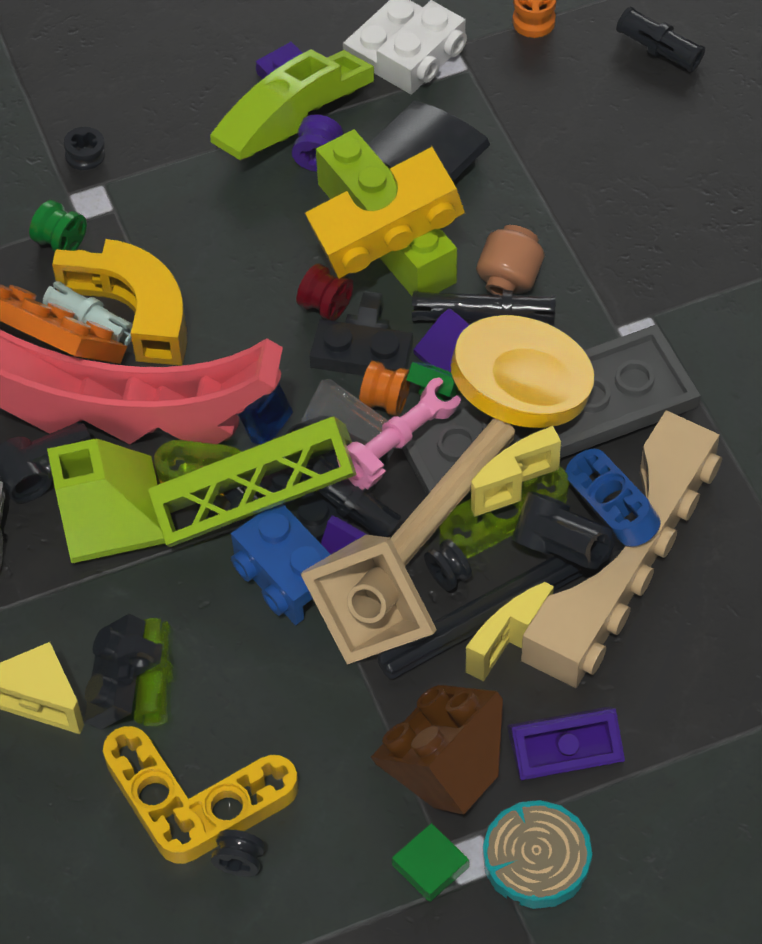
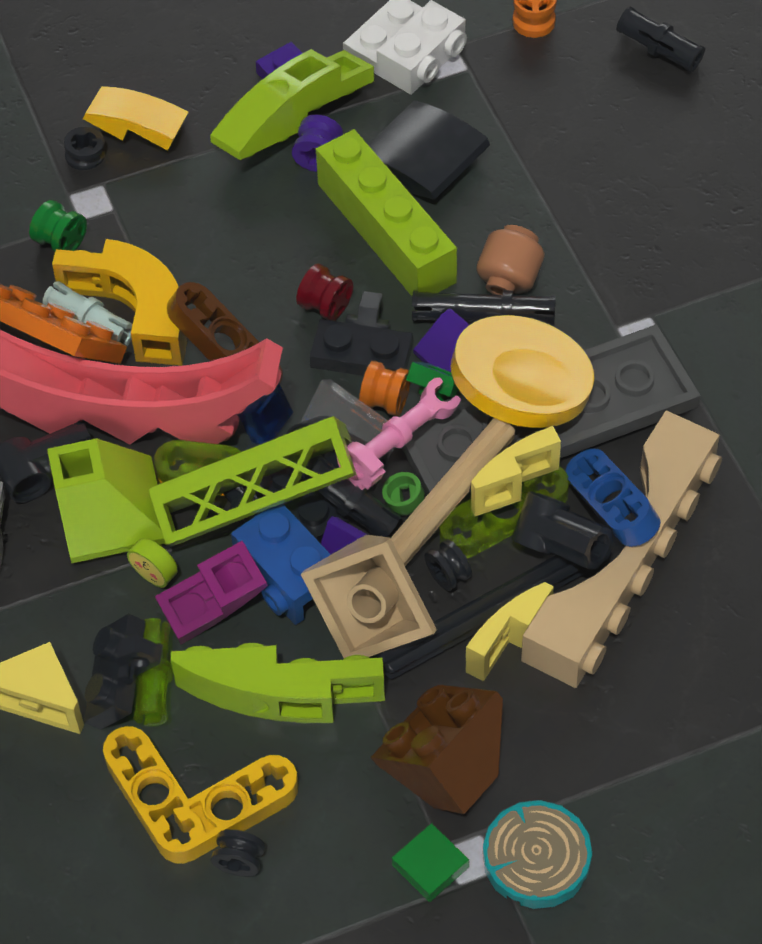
(123, 110): none -> yellow slope
(152, 562): none -> lime tile
(207, 308): none -> reddish brown beam
(213, 593): none -> magenta slope
(257, 686): none -> lime slope
(358, 236): yellow arch -> none
(393, 493): none -> bright green hinge
(566, 742): dark purple slope -> none

